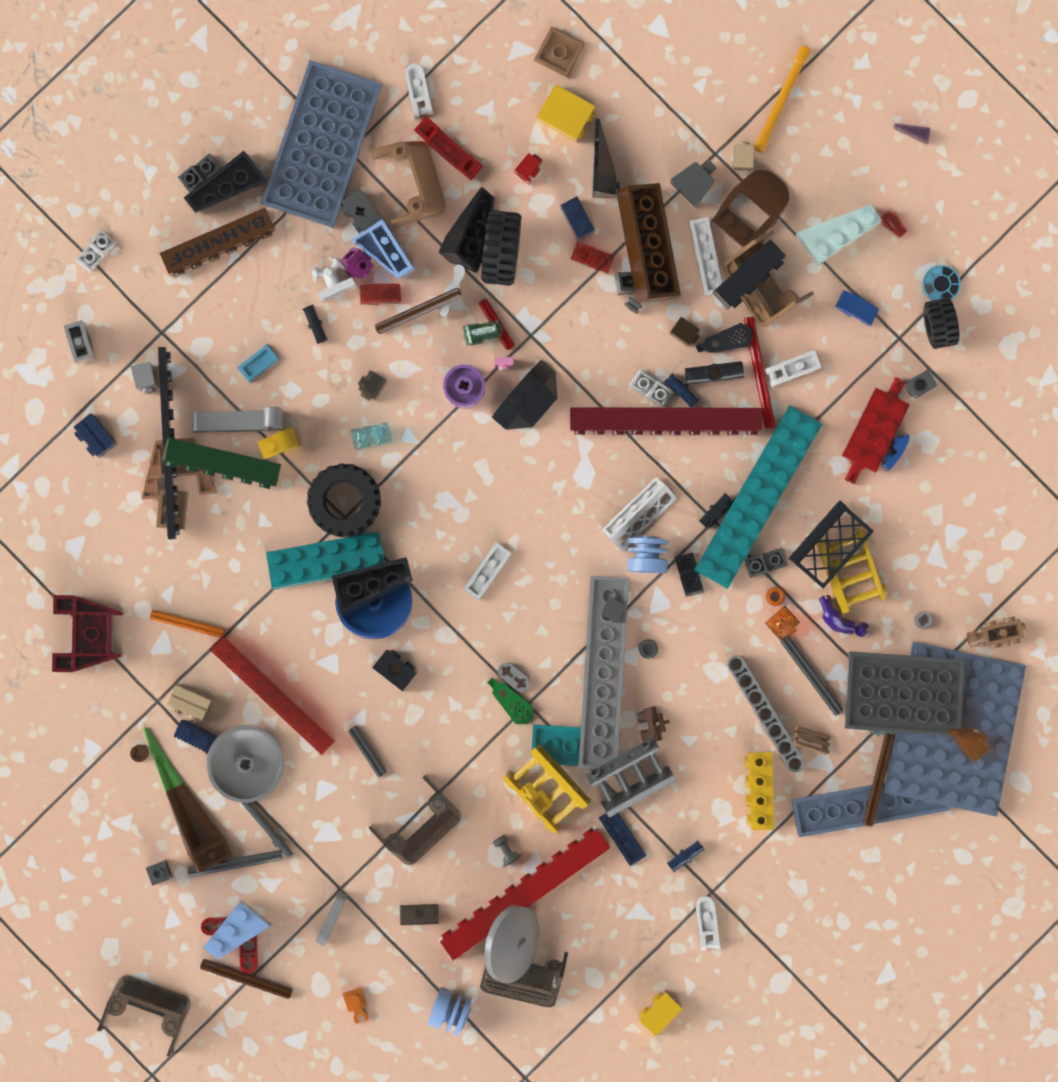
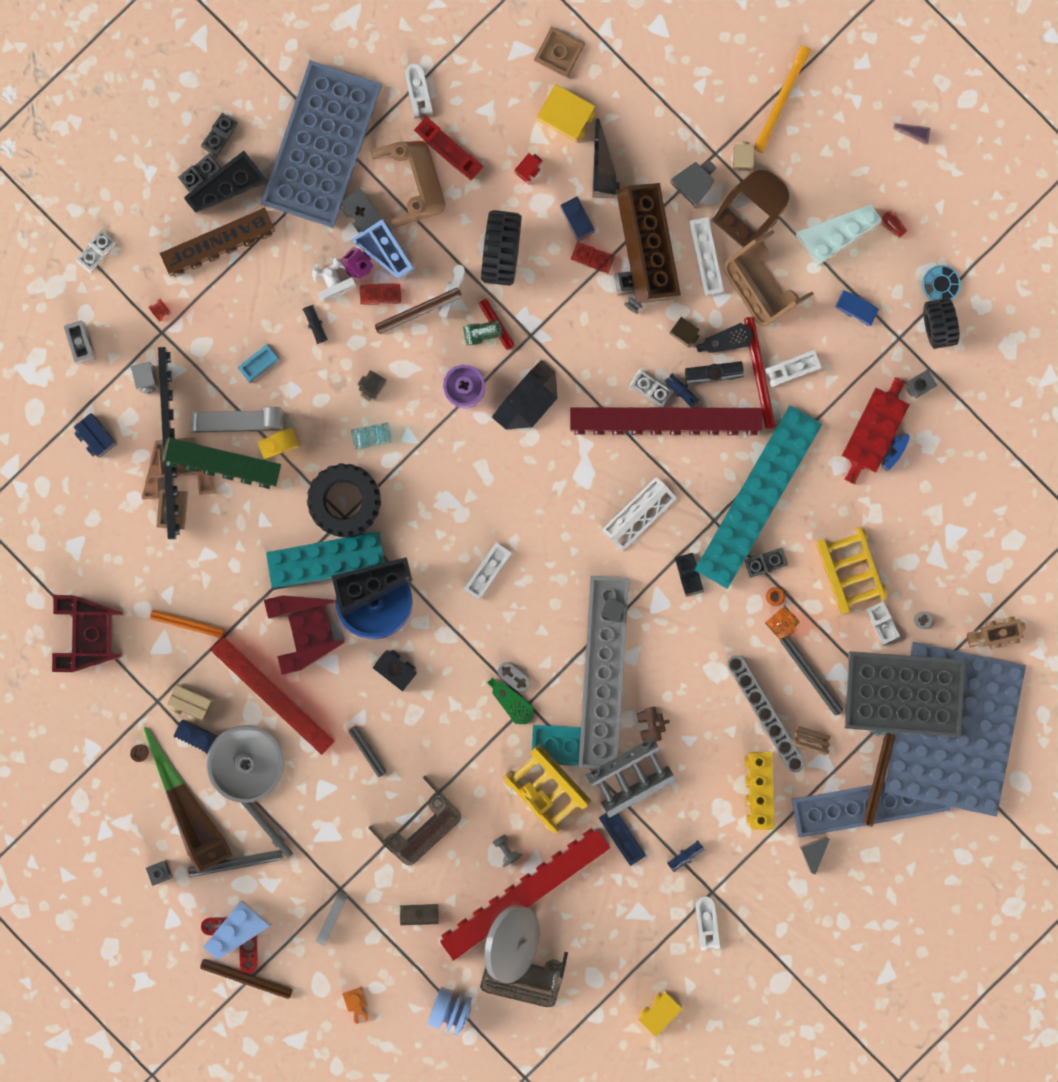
(151, 998): clear smoke windscreen -> none
(159, 310): none -> clear red wheel
(219, 134): none -> dark grey slope
(309, 629): none -> dark red wedge
(466, 238): black wedge -> none
(503, 363): bright pink plate -> none
(647, 555): light blue wheel -> none
(648, 649): dark grey tile -> none
(715, 510): black pin -> none
(749, 274): black brick -> none
(814, 852): none -> dark grey slope
(821, 530): black fence -> none
(838, 623): dark purple arm -> none
(883, 623): none -> white slope
(970, 742): clear orange slope -> none

